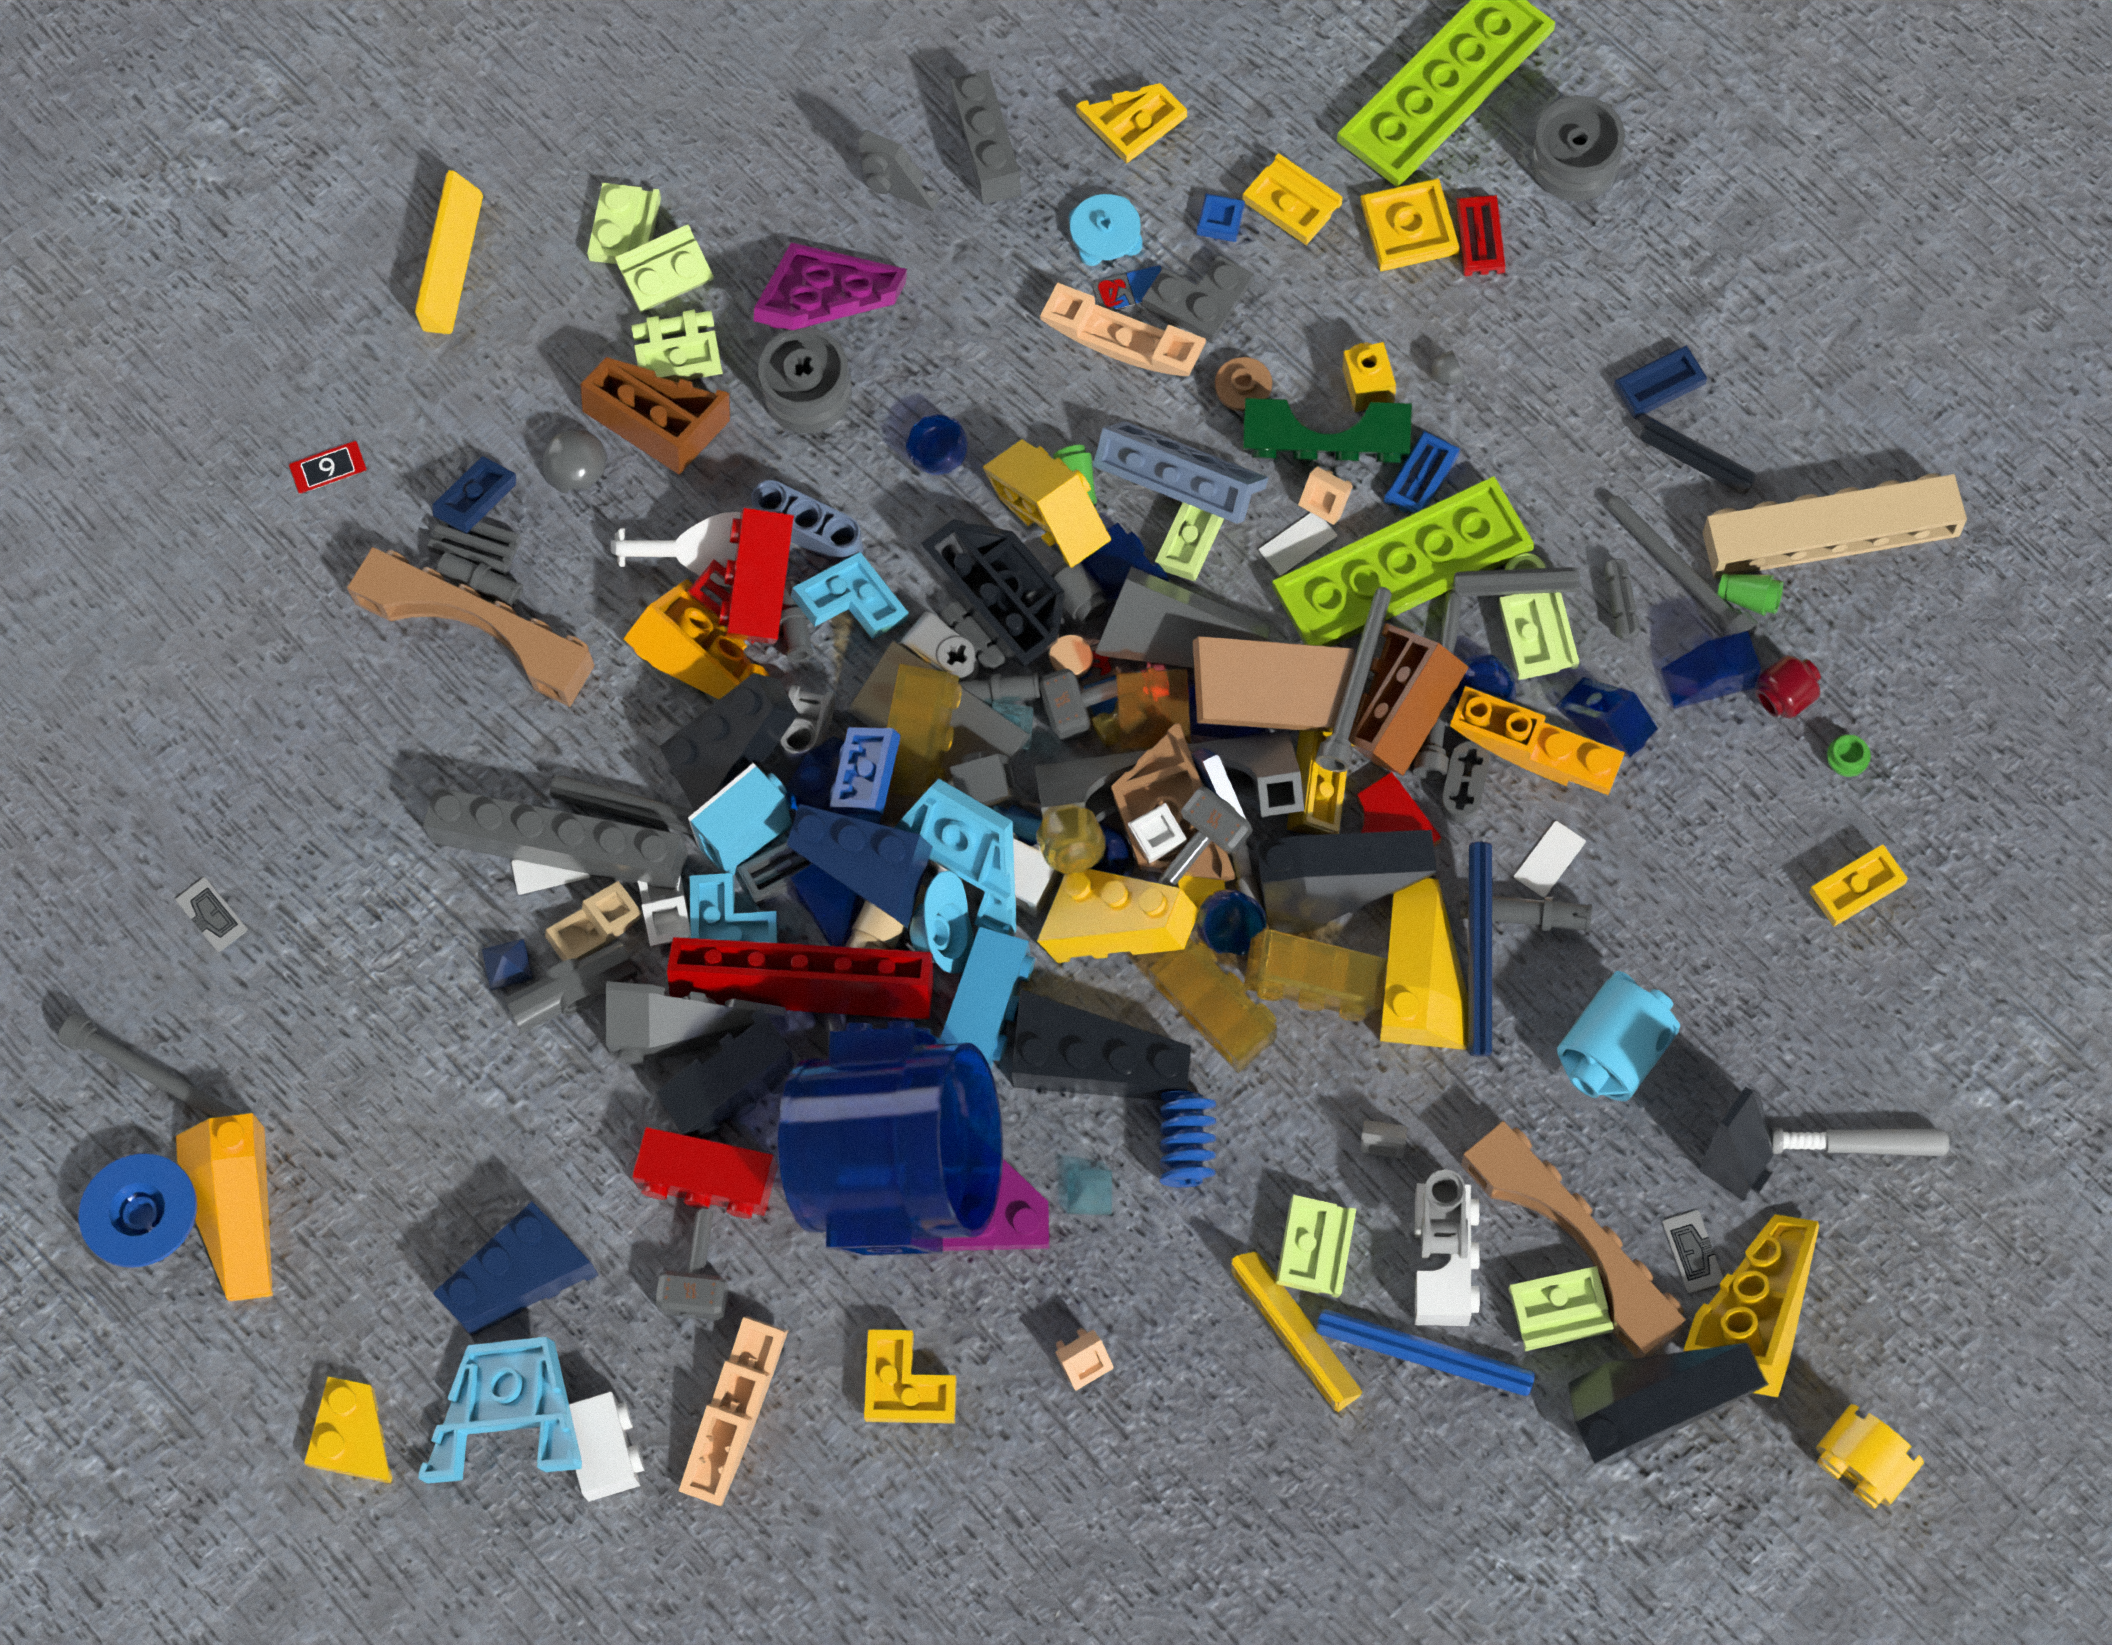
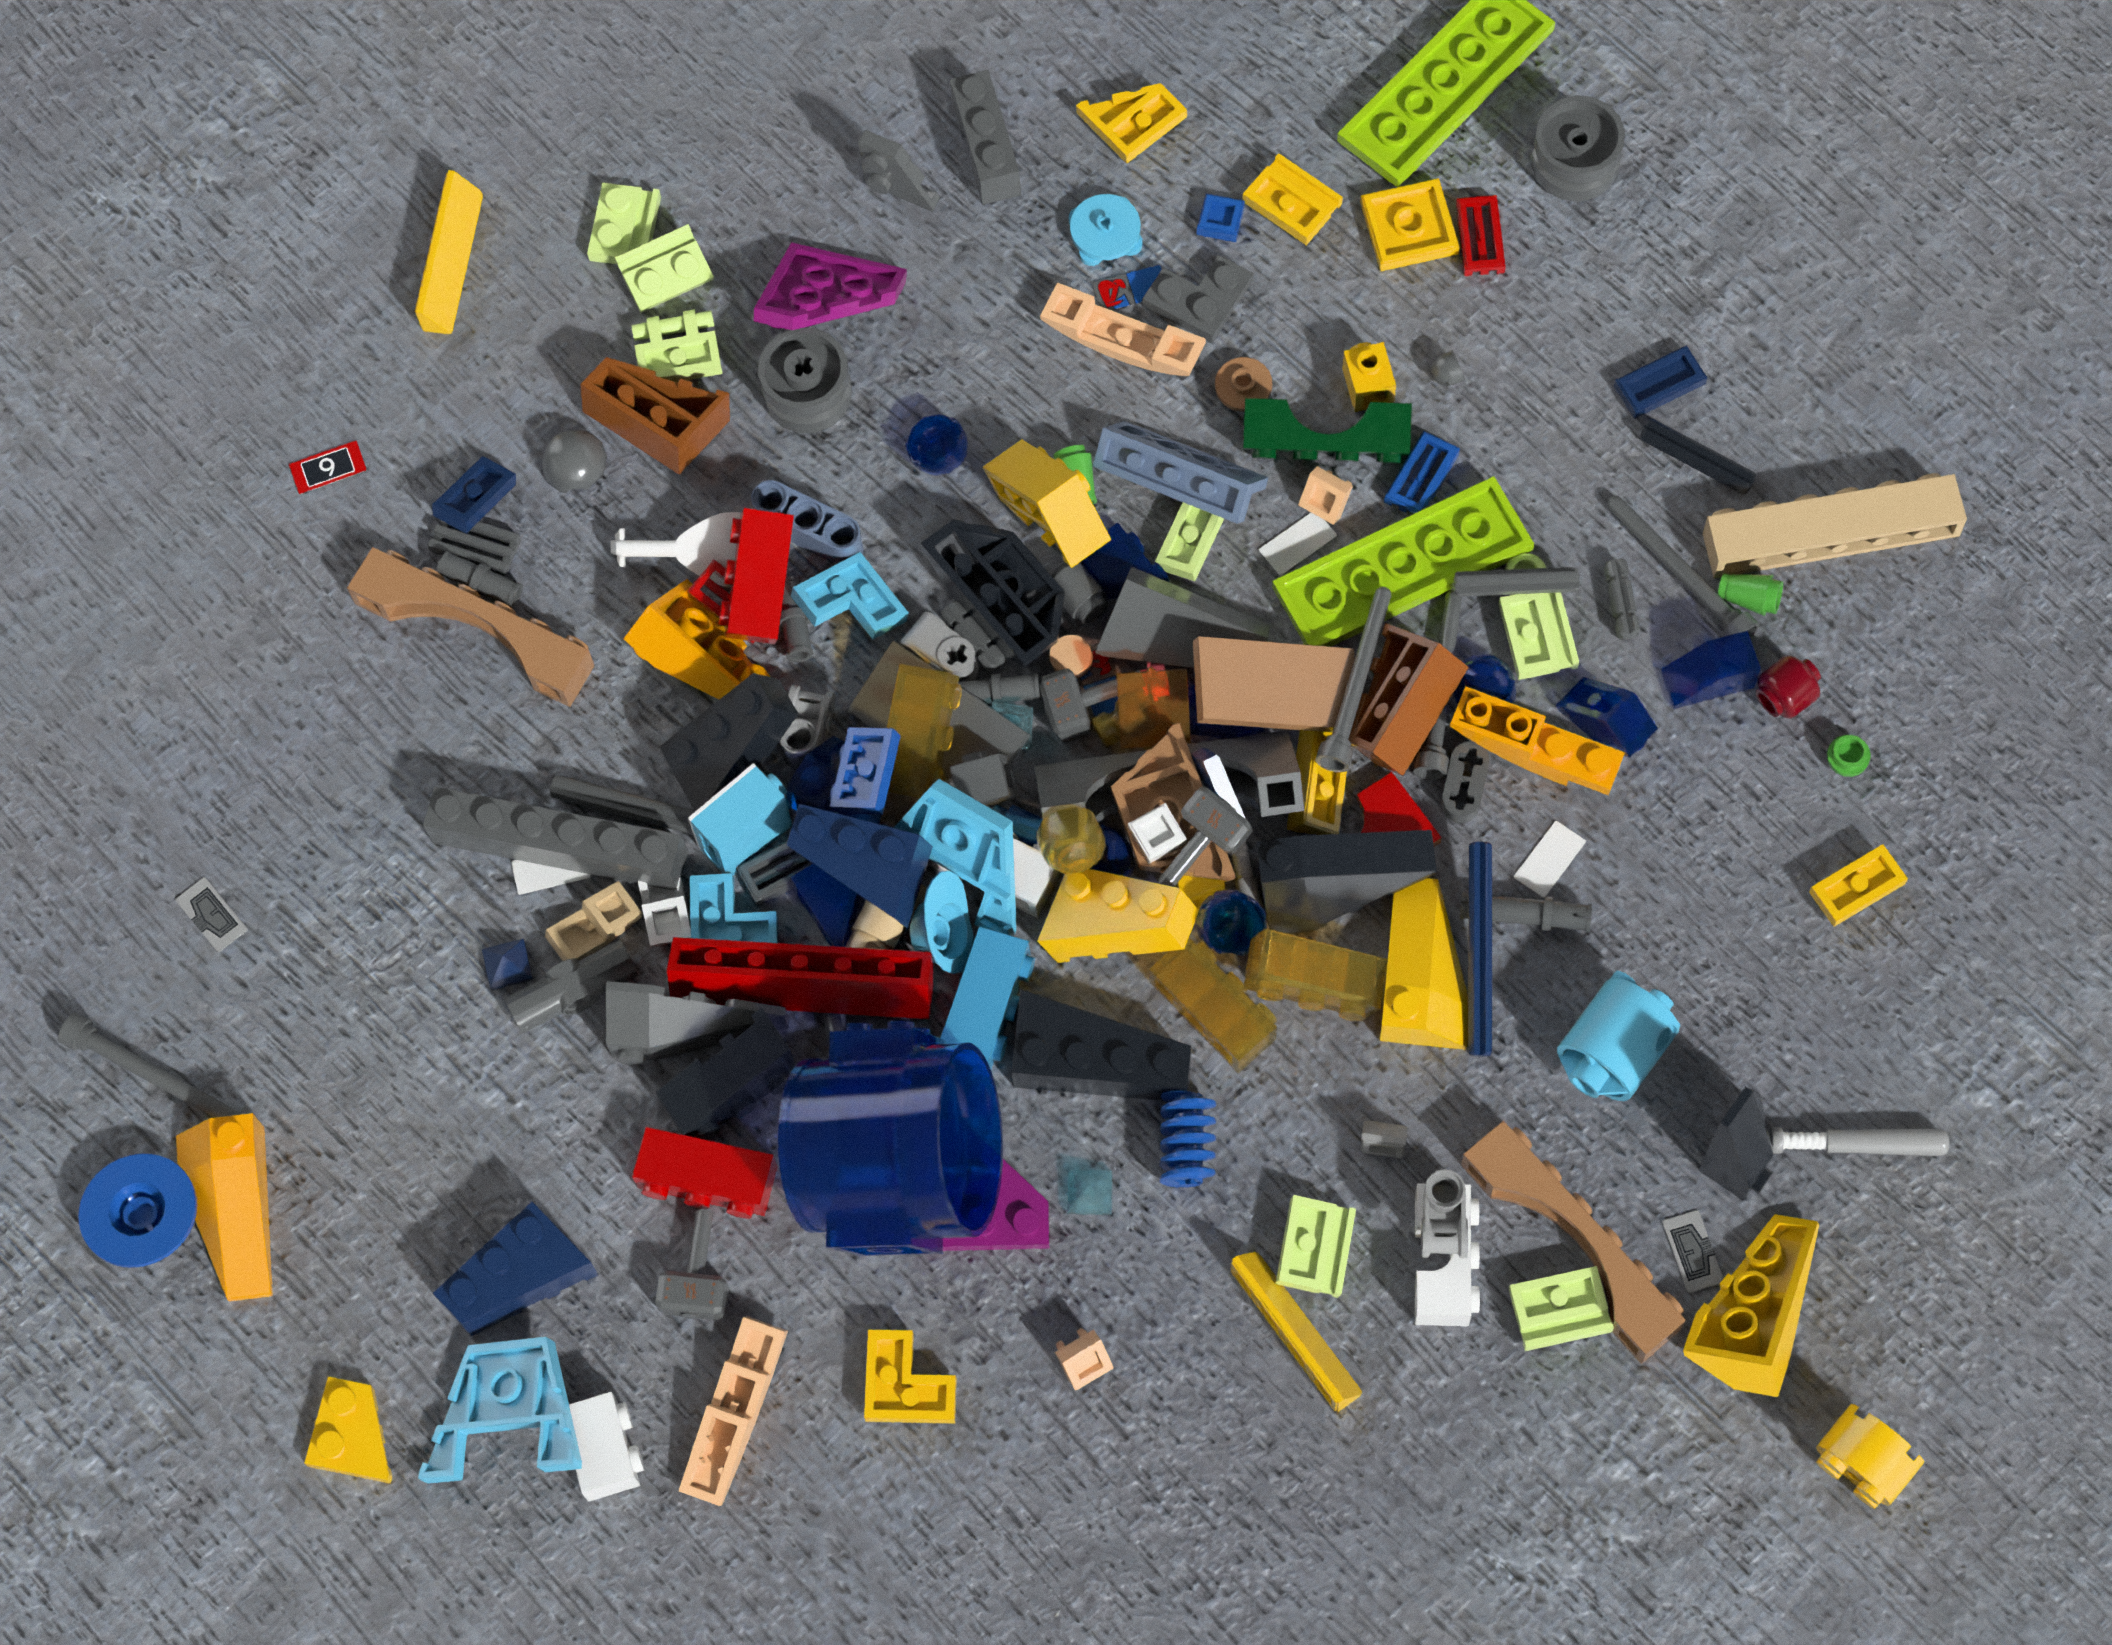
(1425, 1352): blue axle -> none
(1648, 1398): black wedge -> none

